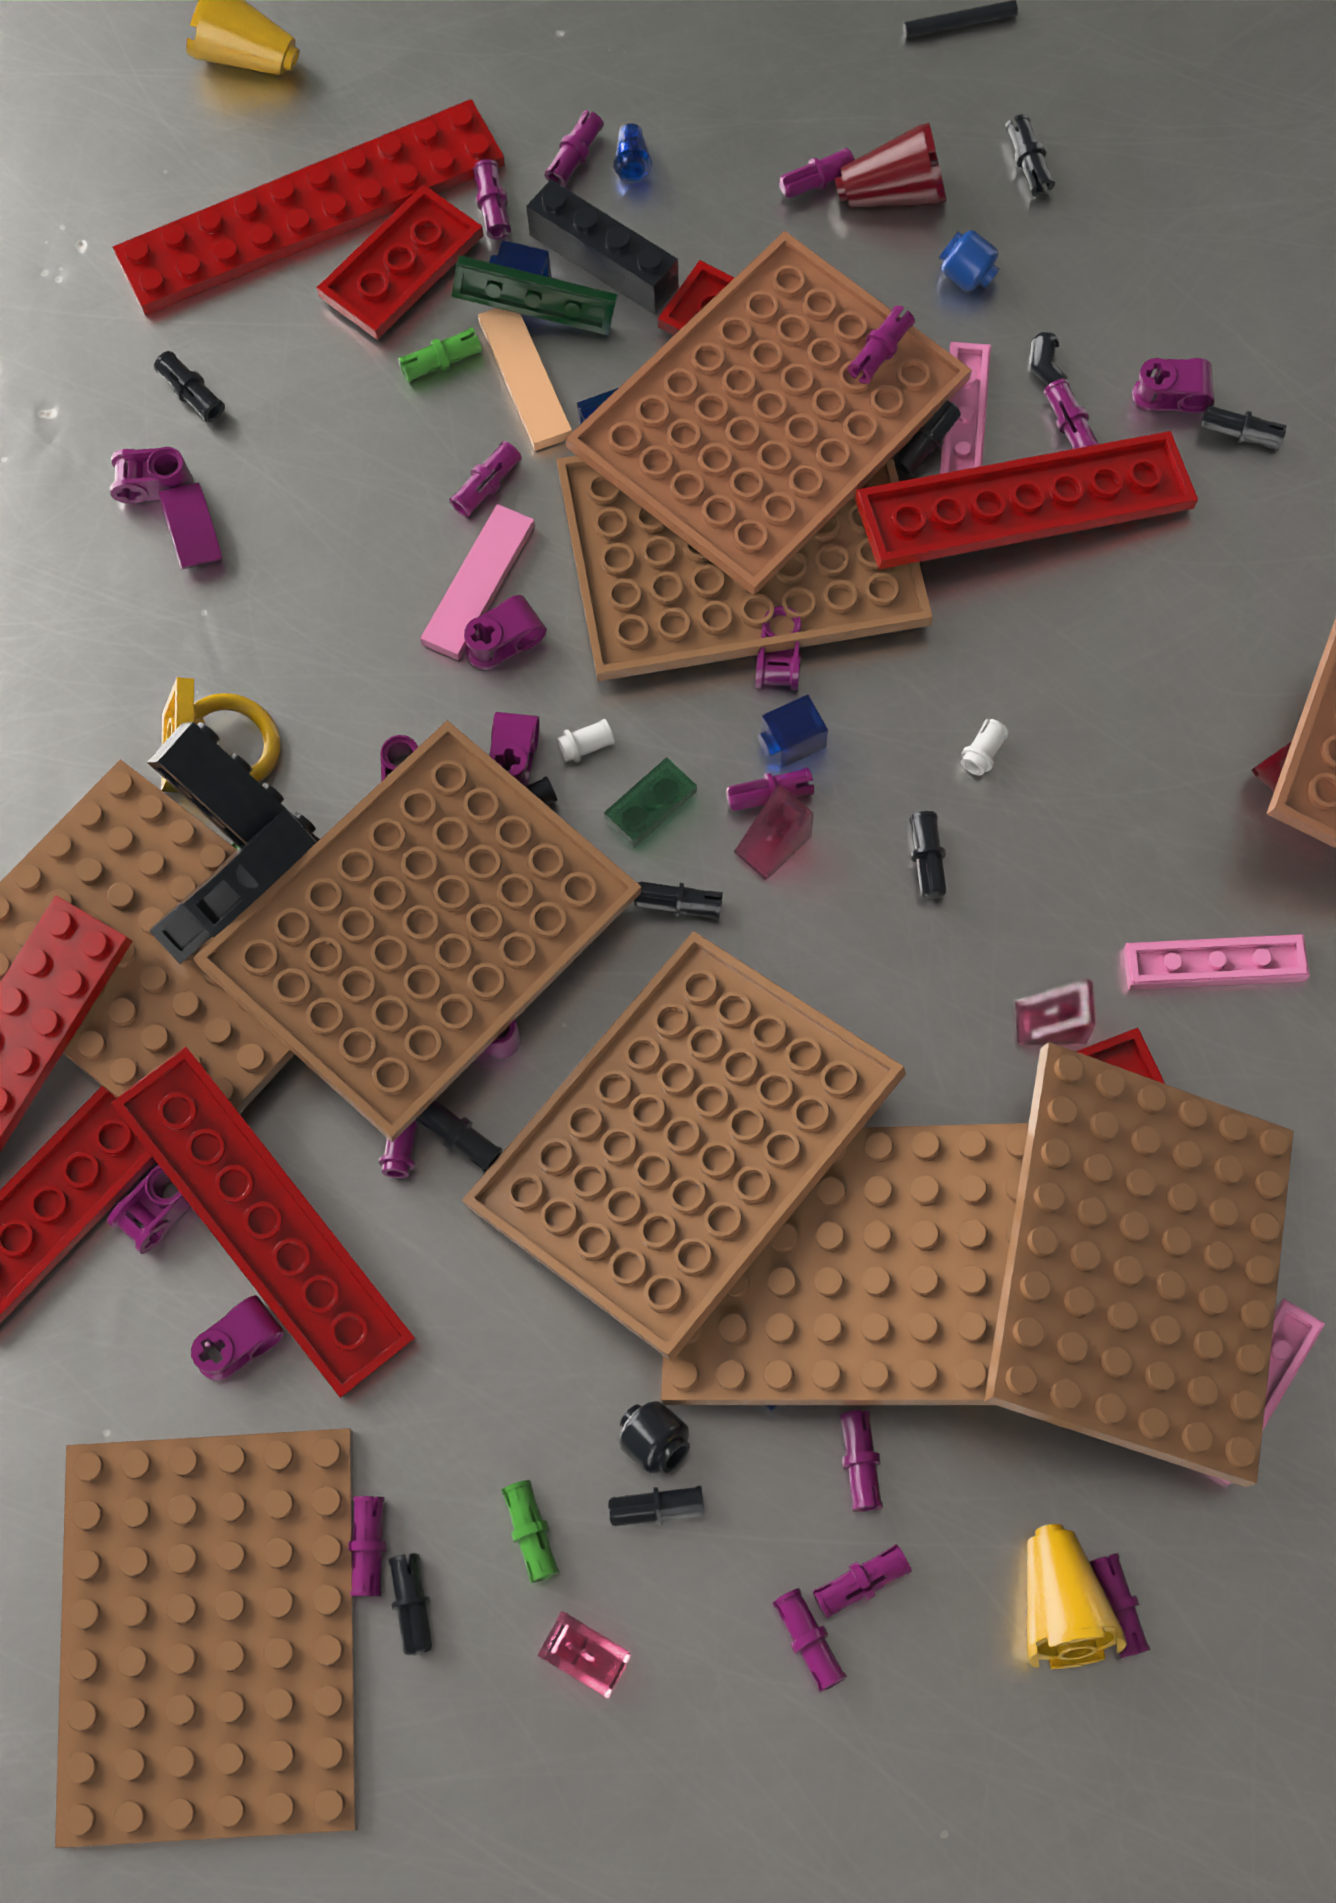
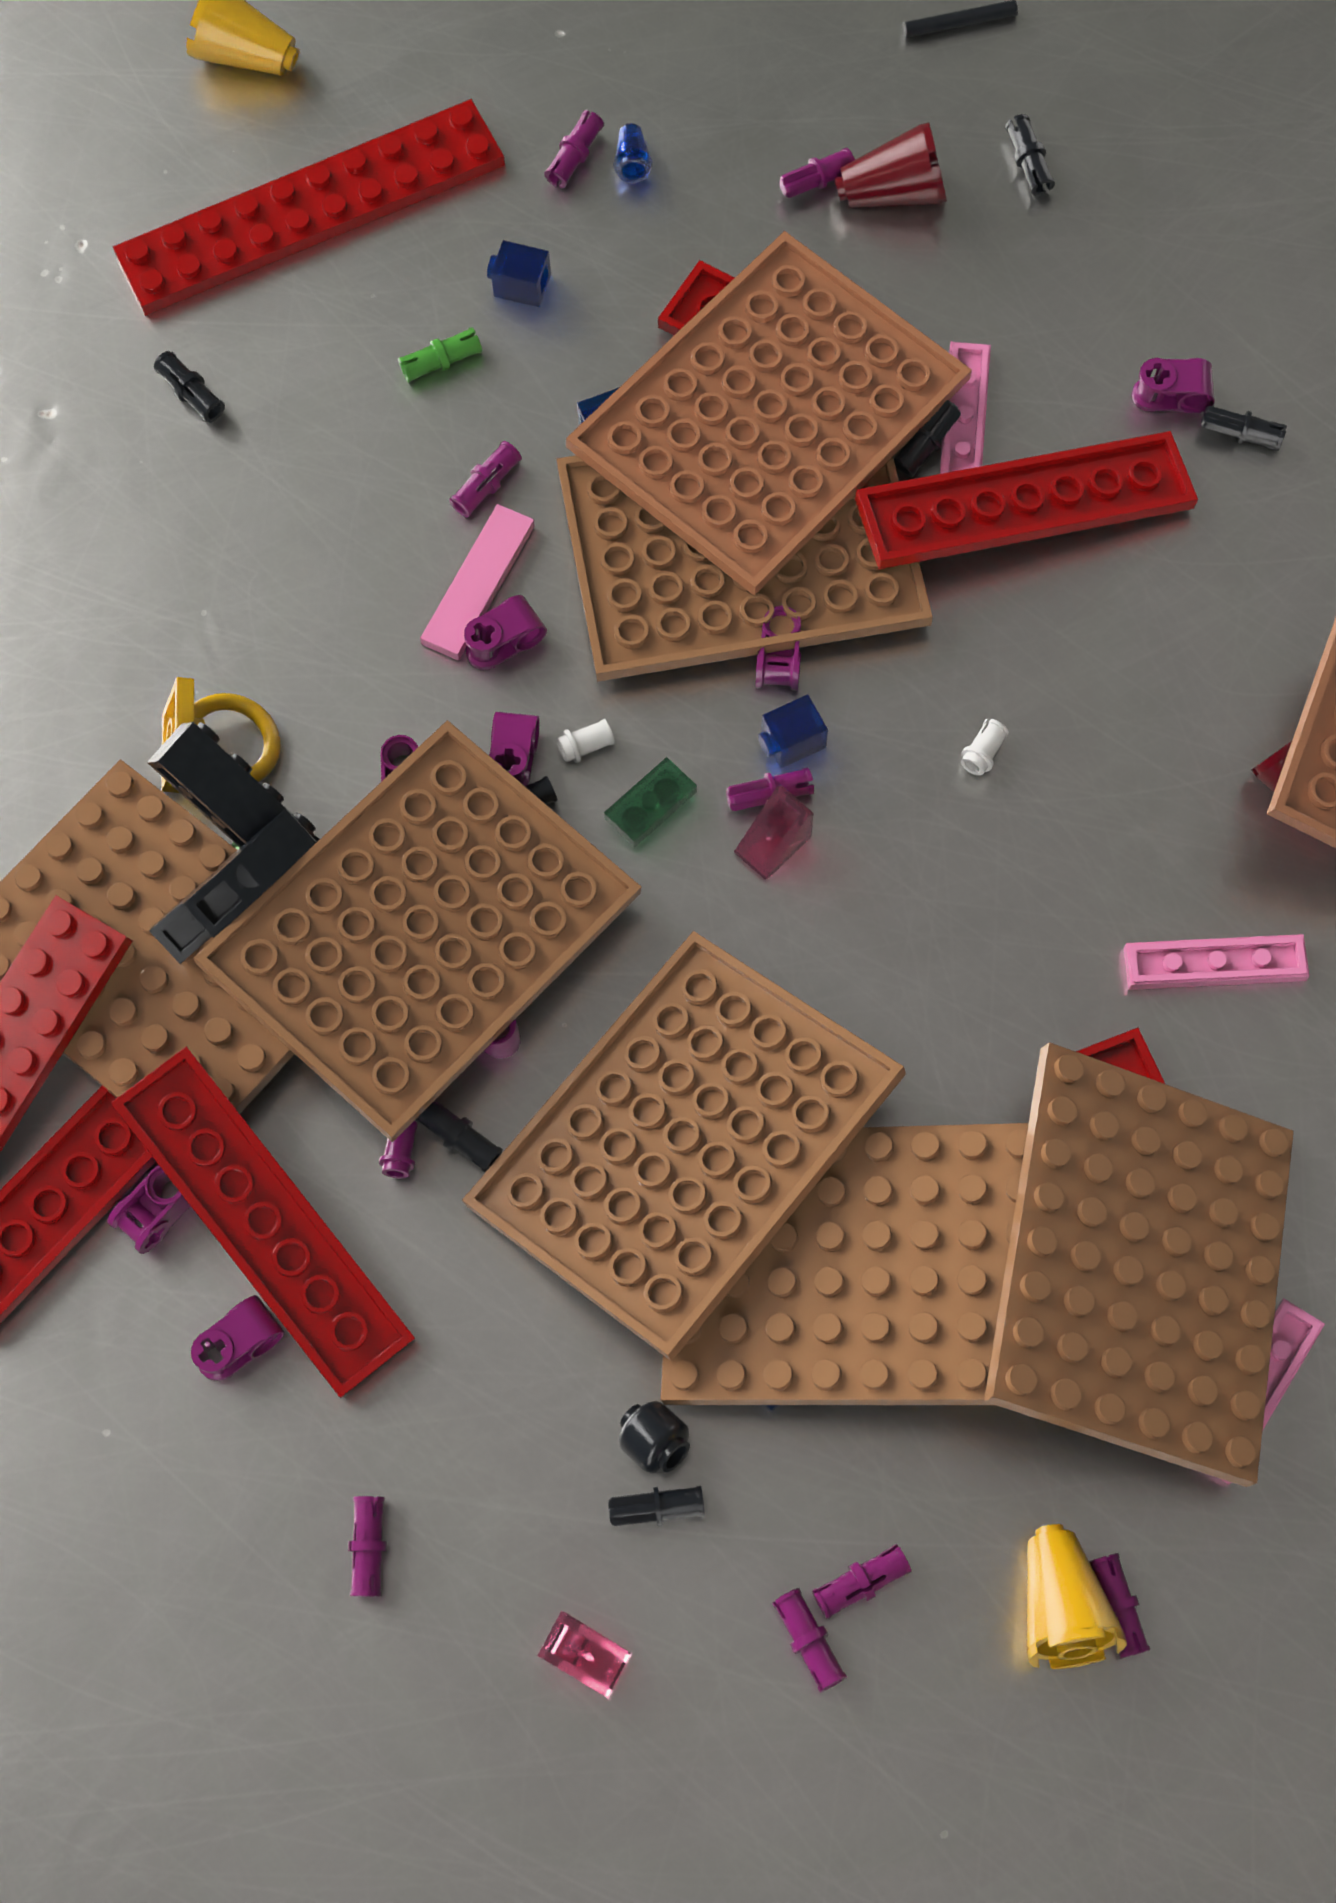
(147, 473): magenta piece -> none
(190, 525): magenta slope -> none
(207, 1639): medium nougat plate -> none
(400, 261): red plate -> none
(410, 1604): black axle -> none
(492, 199): magenta pin -> none
(525, 377): light nougat tile -> none
(530, 1531): bright green pin -> none
(533, 295): dark green tile -> none
(603, 246): black brick -> none
(680, 900): black axle -> none
(861, 1461): magenta pin -> none
(881, 344): magenta pin -> none
(928, 854): black axle -> none
(969, 261): blue head -> none
(1042, 356): black arm -> none
(1057, 1016): clear pink slope -> none
(1071, 417): magenta pin -> none

